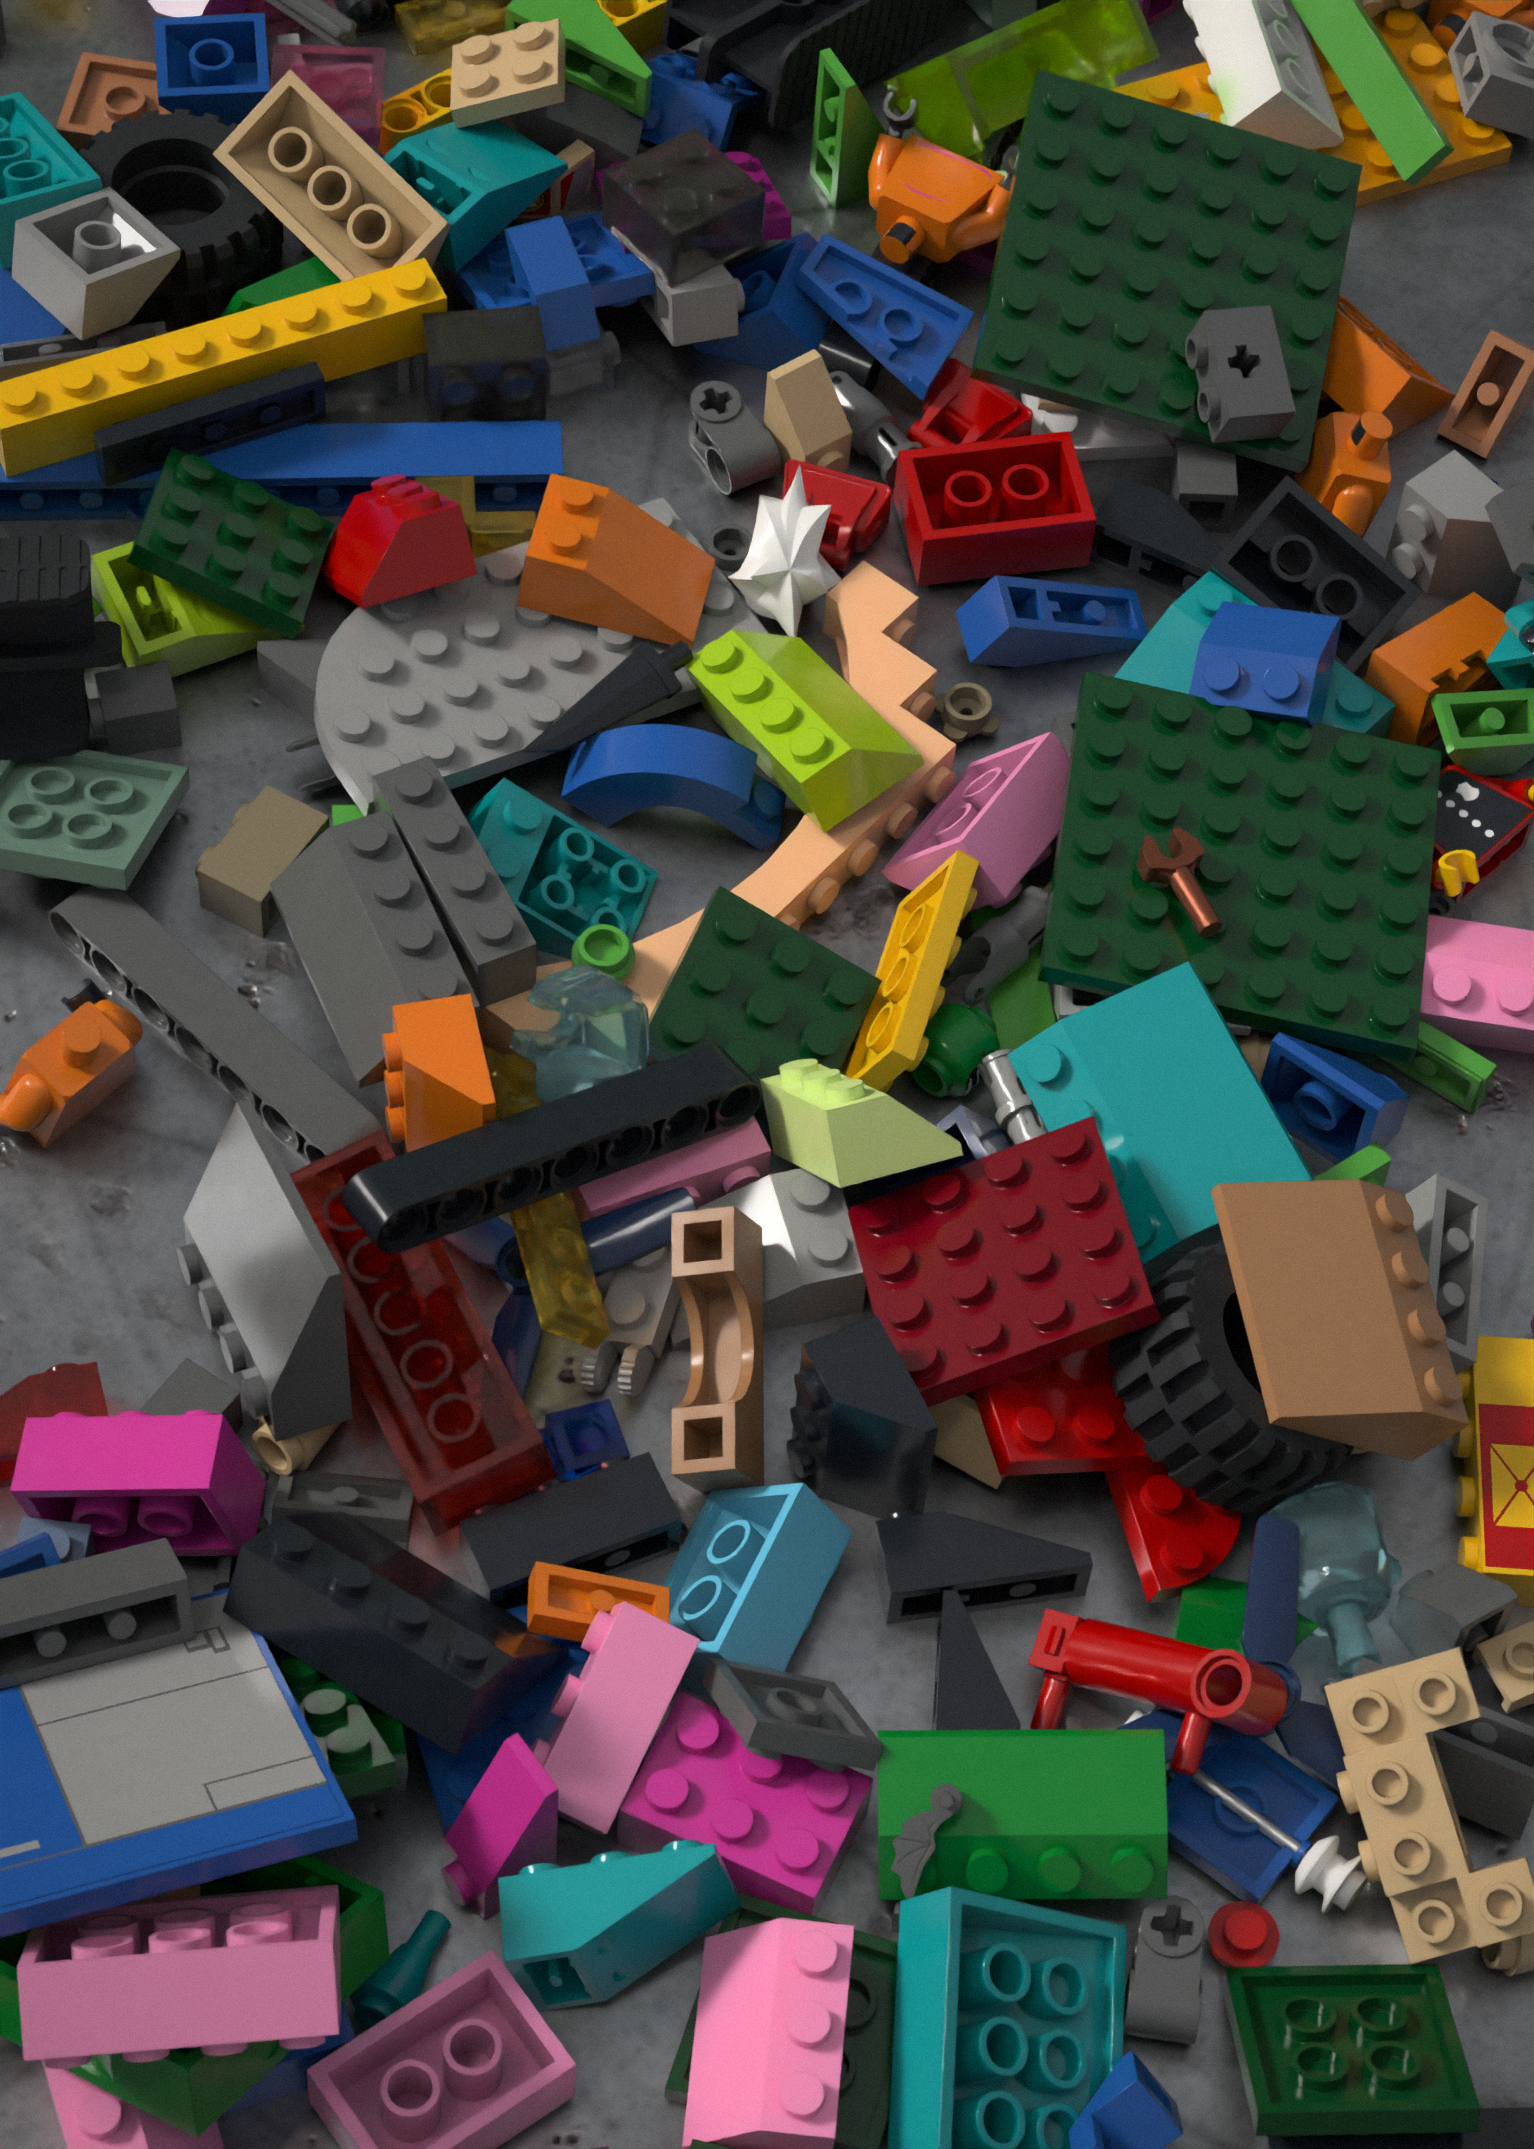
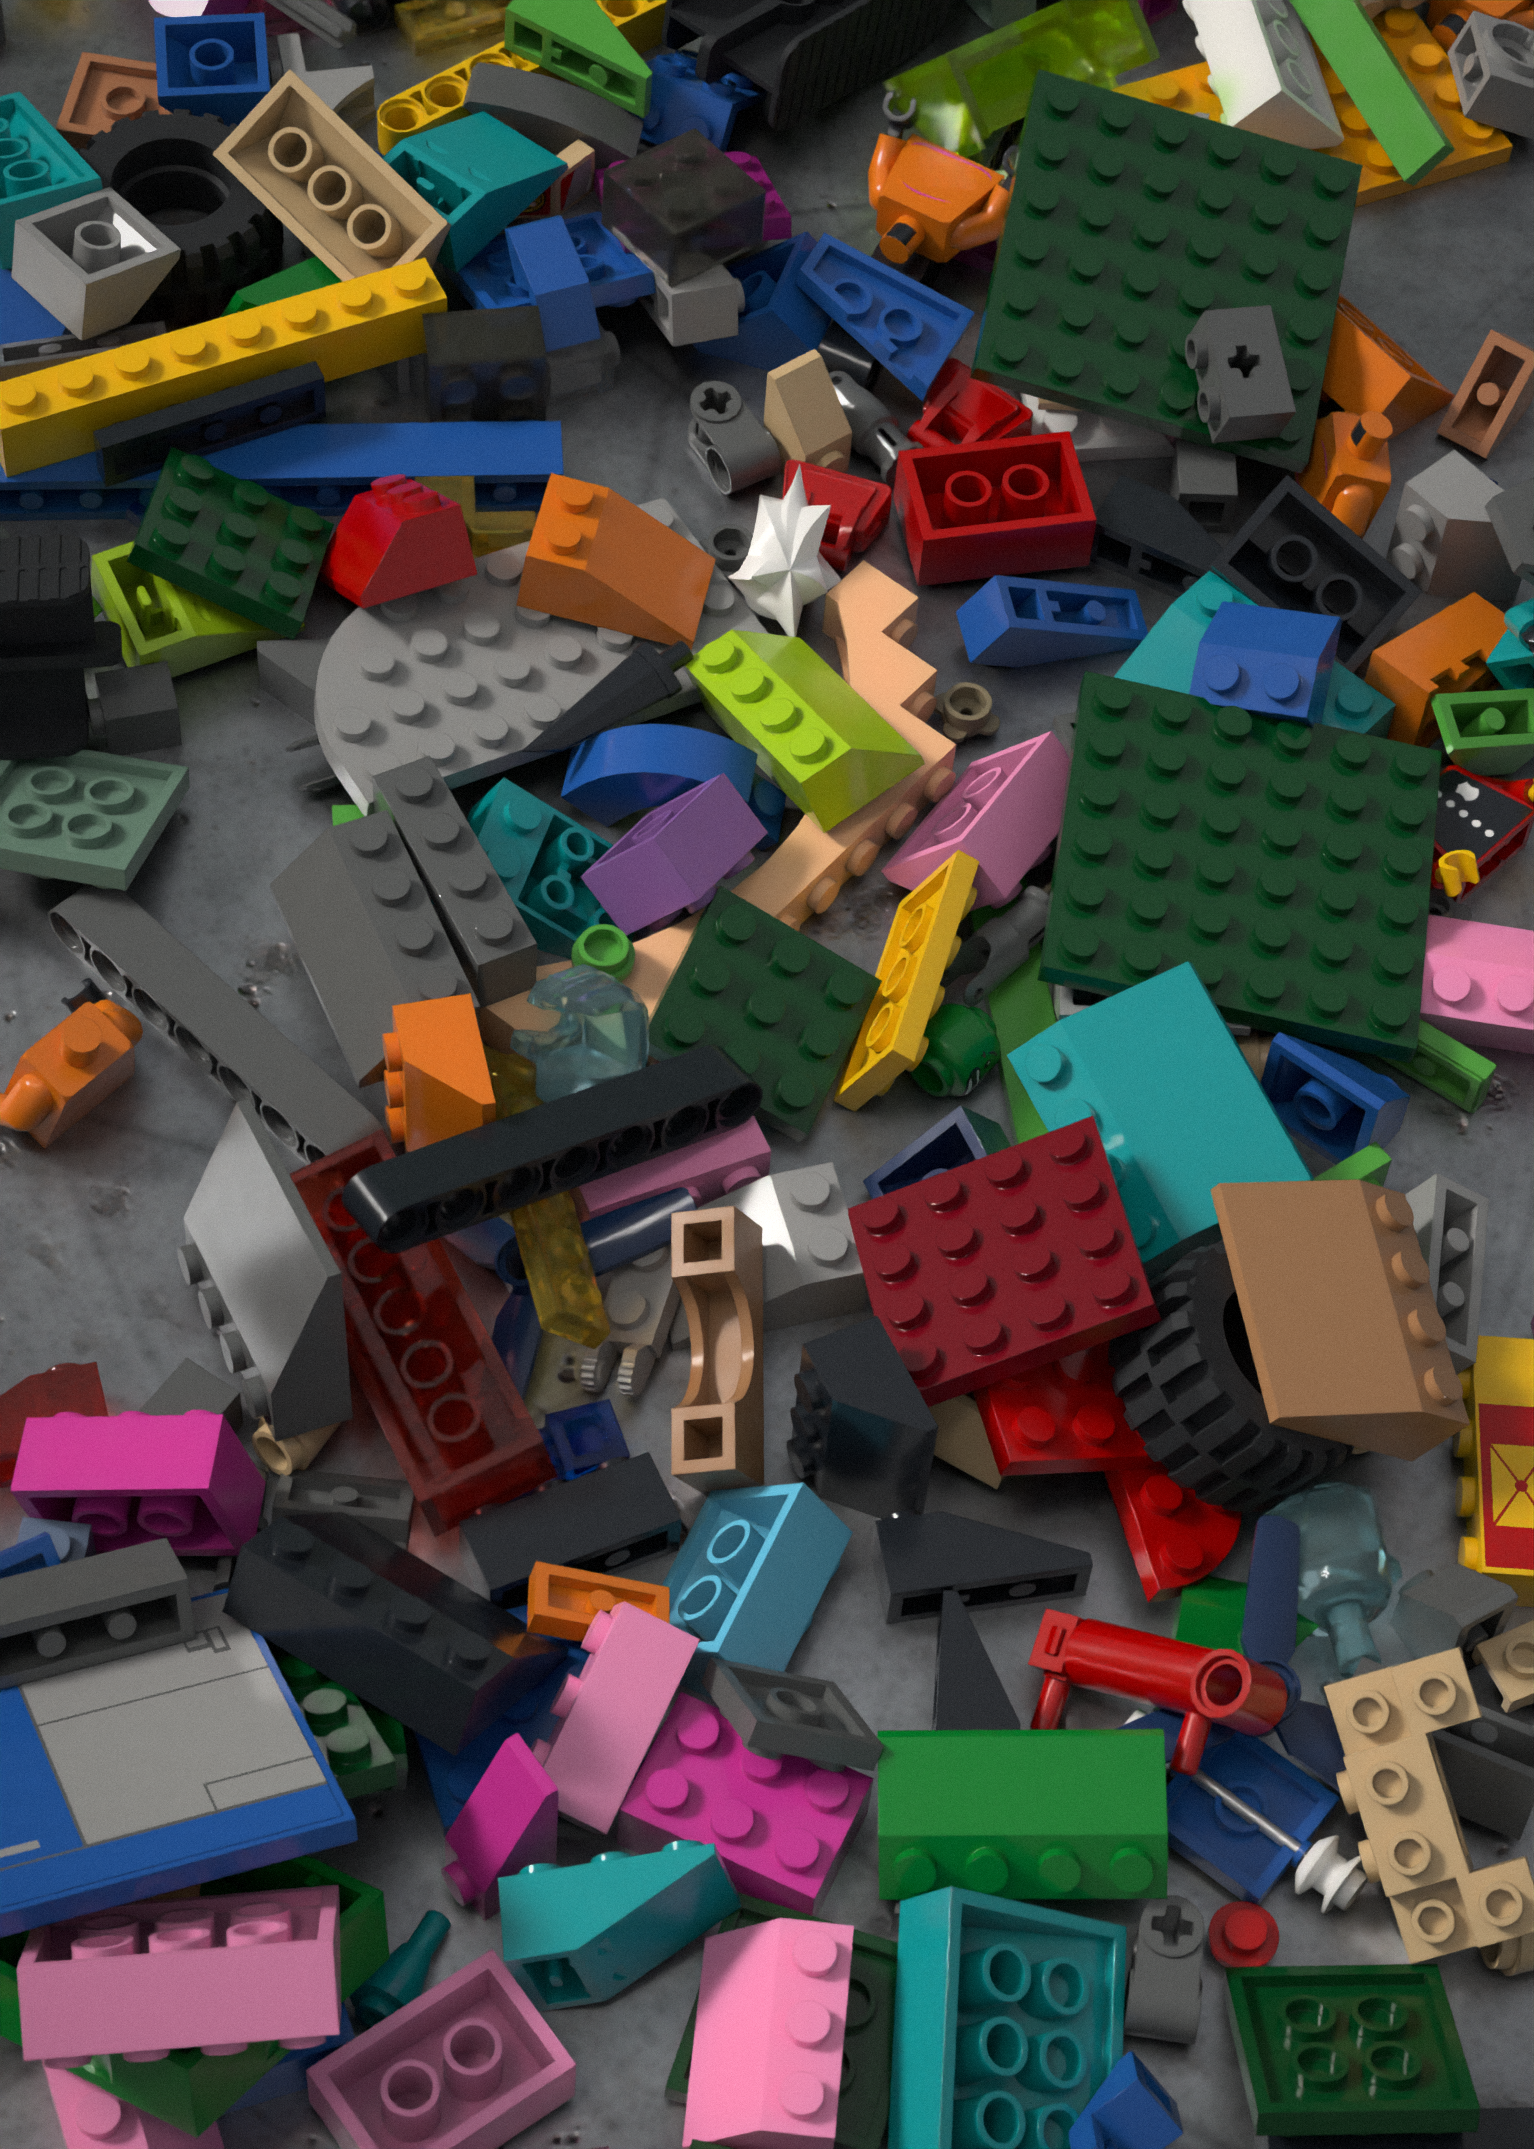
(252, 854): dark tan brick -> none
(343, 77): clear pink plate -> none
(508, 73): tan plate -> none
(676, 857): none -> medium lavender brick
(842, 134): bright green slope -> none
(845, 1127): yellowish green slope -> none
(917, 1837): dark grey piece -> none
(1014, 1107): light grey pin -> none
(1179, 874): copper bar -> none

